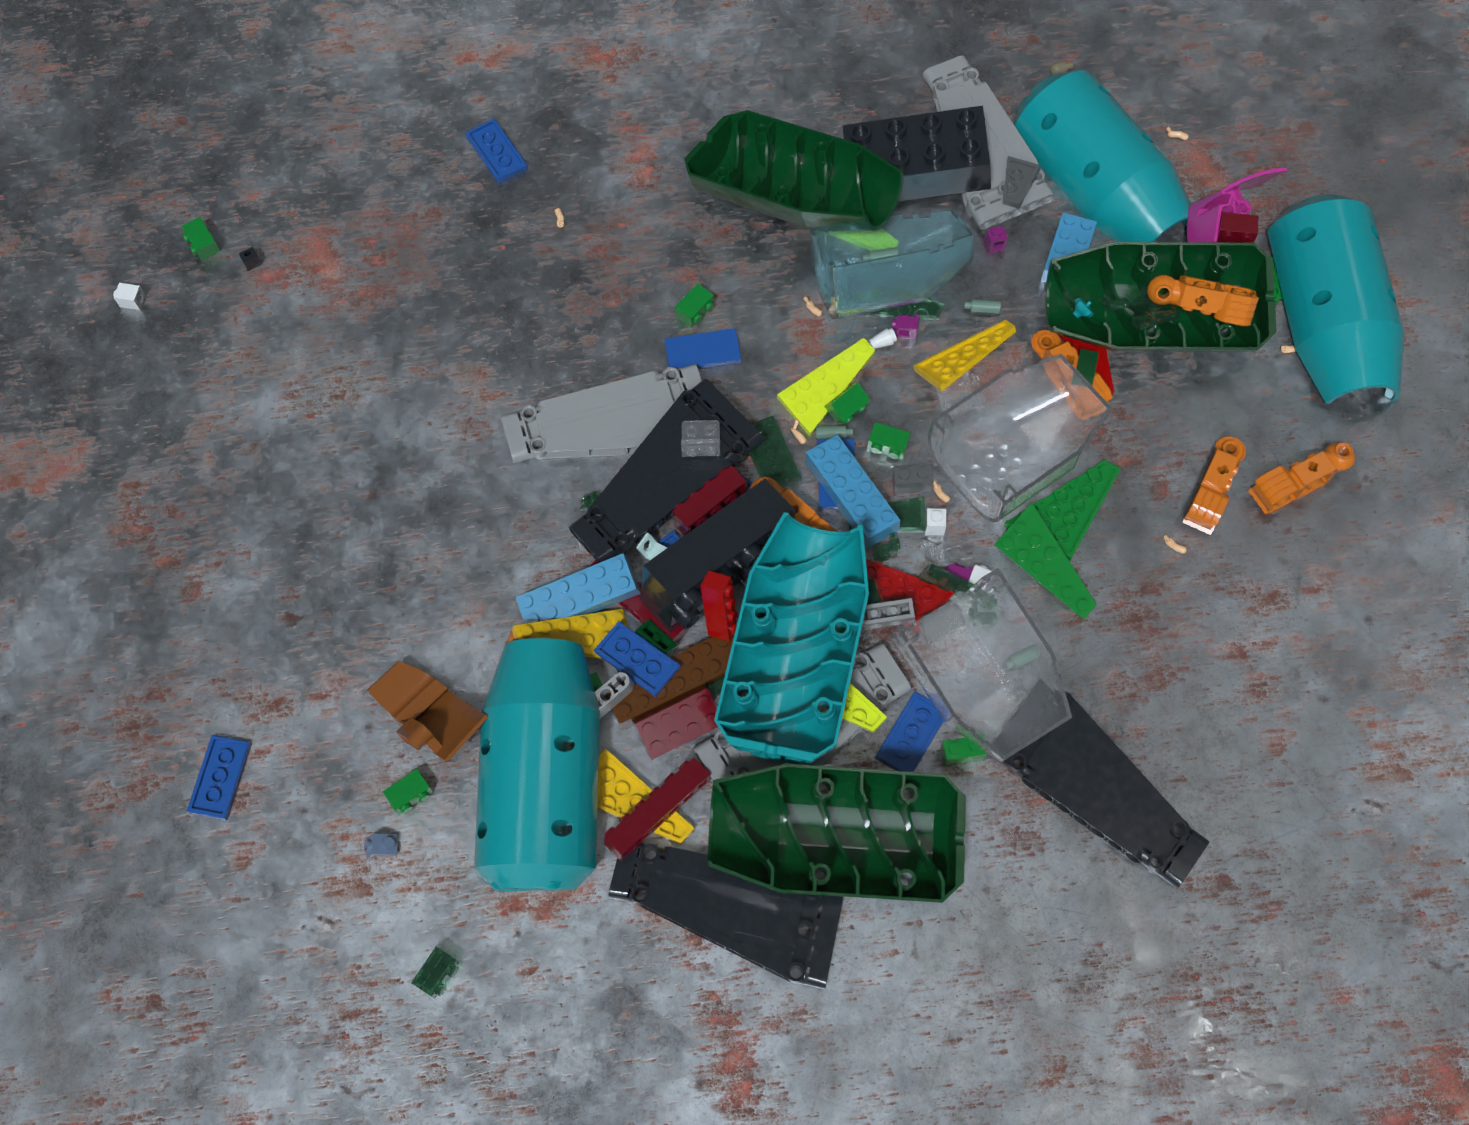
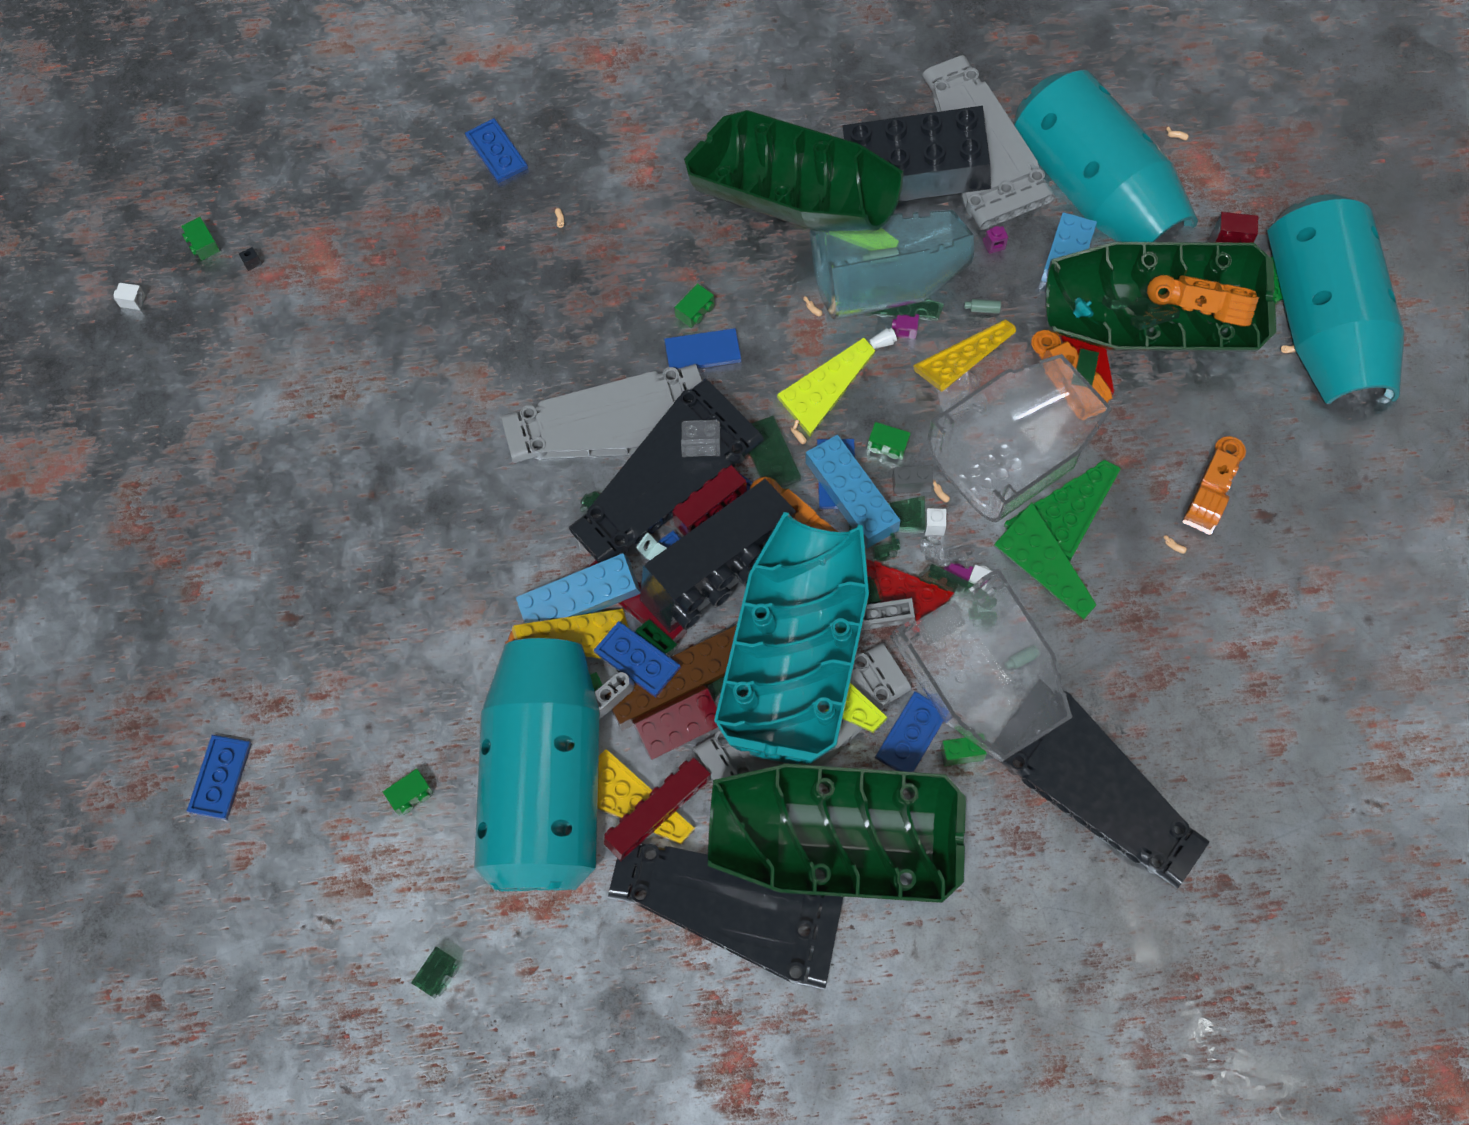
(381, 845): sand blue bracket -> none
(426, 710): dark orange beam -> none
(719, 605): red brick -> none
(828, 432): sand green cylinder -> none
(848, 402): green brick -> none
(1018, 180): dark grey wing -> none
(1061, 66): dark tan cylinder -> none
(1206, 213): dark pink beam -> none
(1282, 486): orange brick -> none

